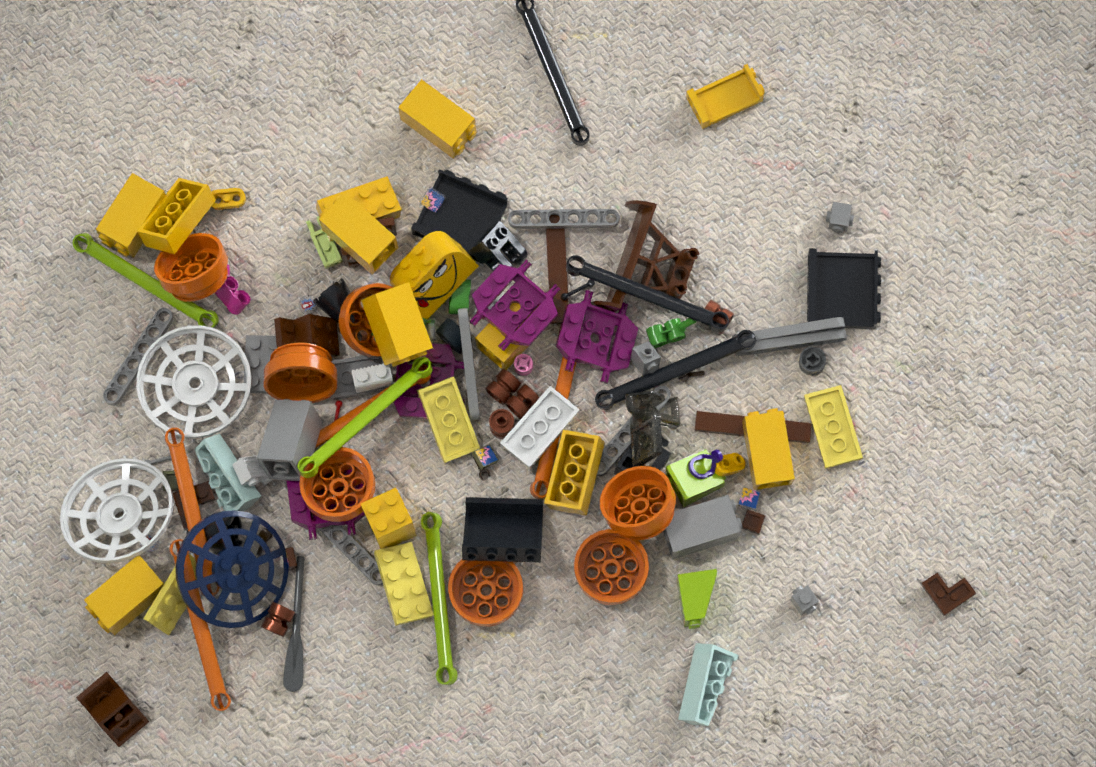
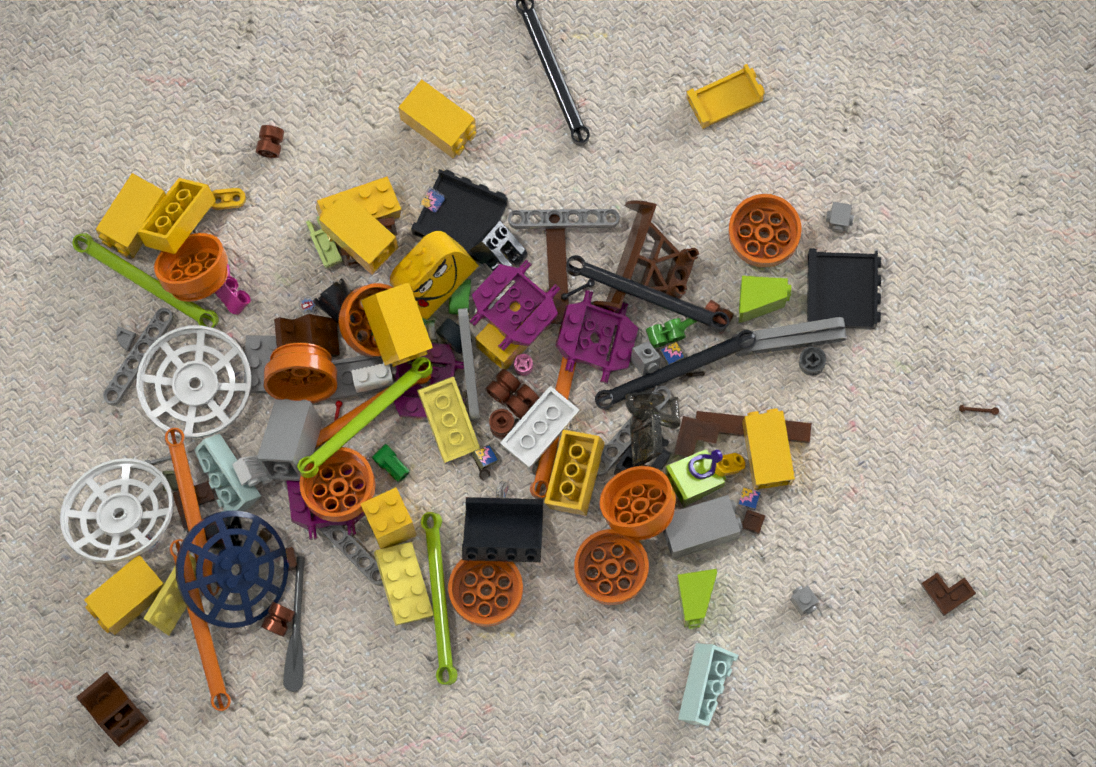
(125, 338): none -> light grey tile
(269, 142): none -> copper wheel
(387, 460): none -> green piece
(502, 489): none -> clear tile
(672, 353): none -> tile
(694, 429): none -> reddish brown plate
(762, 296): none -> lime slope
(767, 207): none -> orange wheel
(833, 426): light yellow plate -> none
(962, 408): none -> reddish brown hinge

